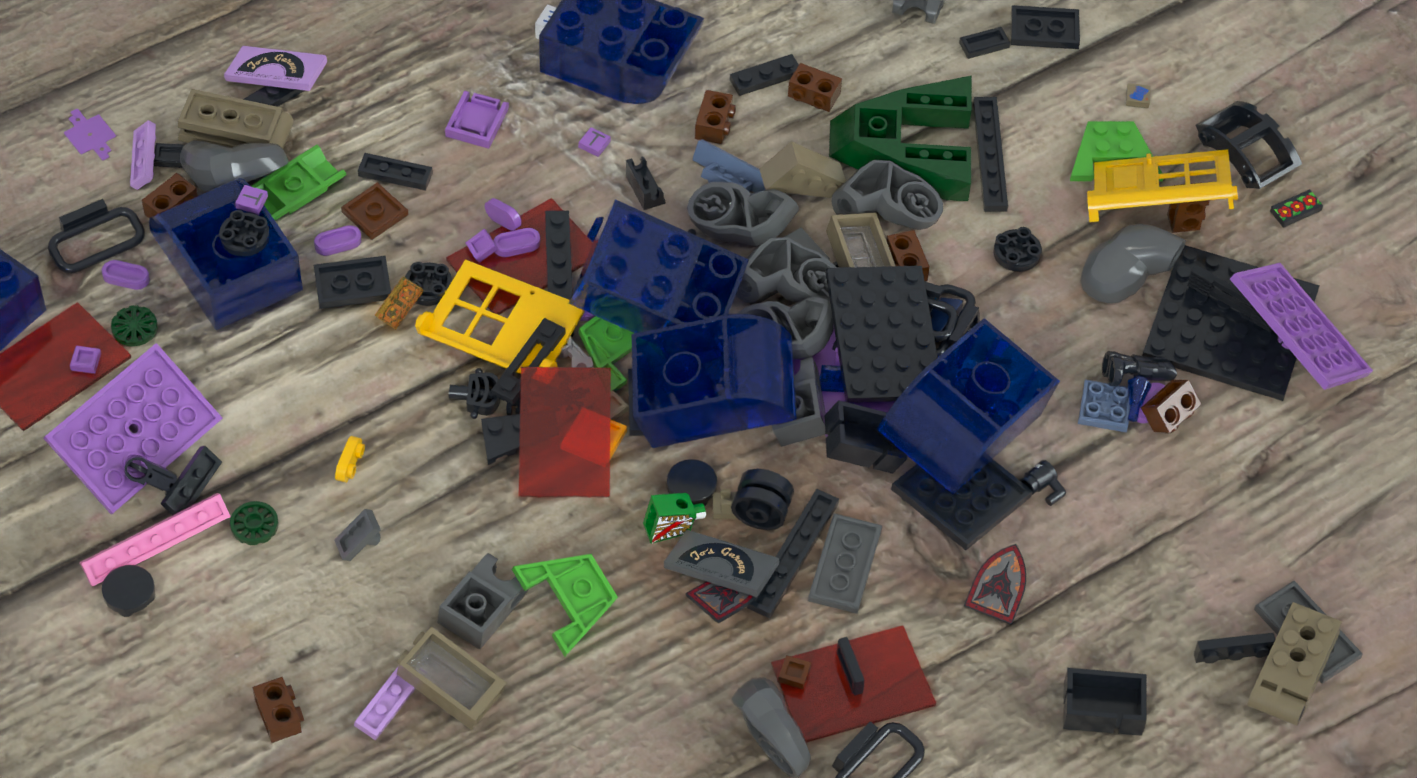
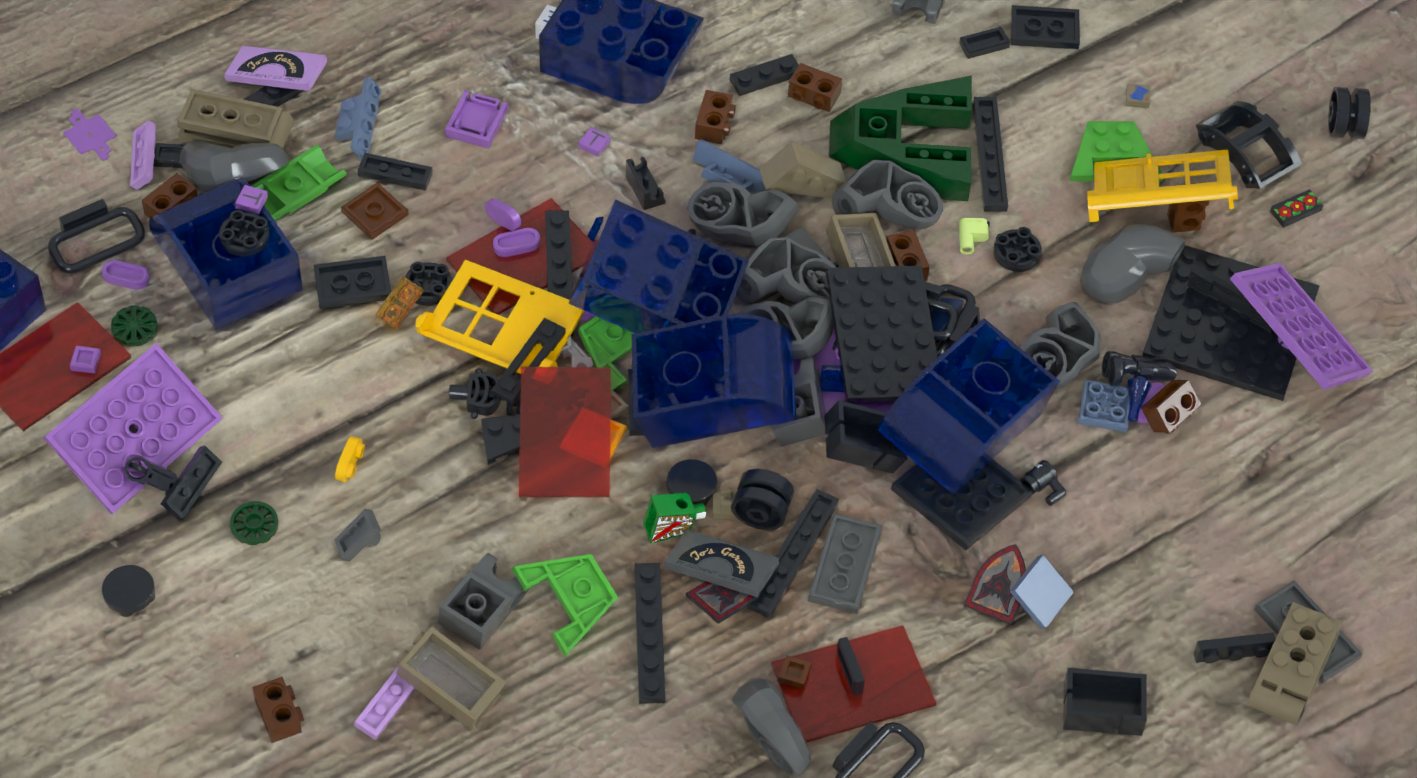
(156, 538): bright pink plate -> none
(337, 240): medium lavender tile -> none
(358, 118): none -> sand blue bracket
(481, 245): medium lavender tile -> none
(649, 633): none -> black plate
(972, 231): none -> yellowish green piece
(1041, 591): none -> tile
(1067, 343): none -> dark grey piece
(1349, 112): none -> black wheel

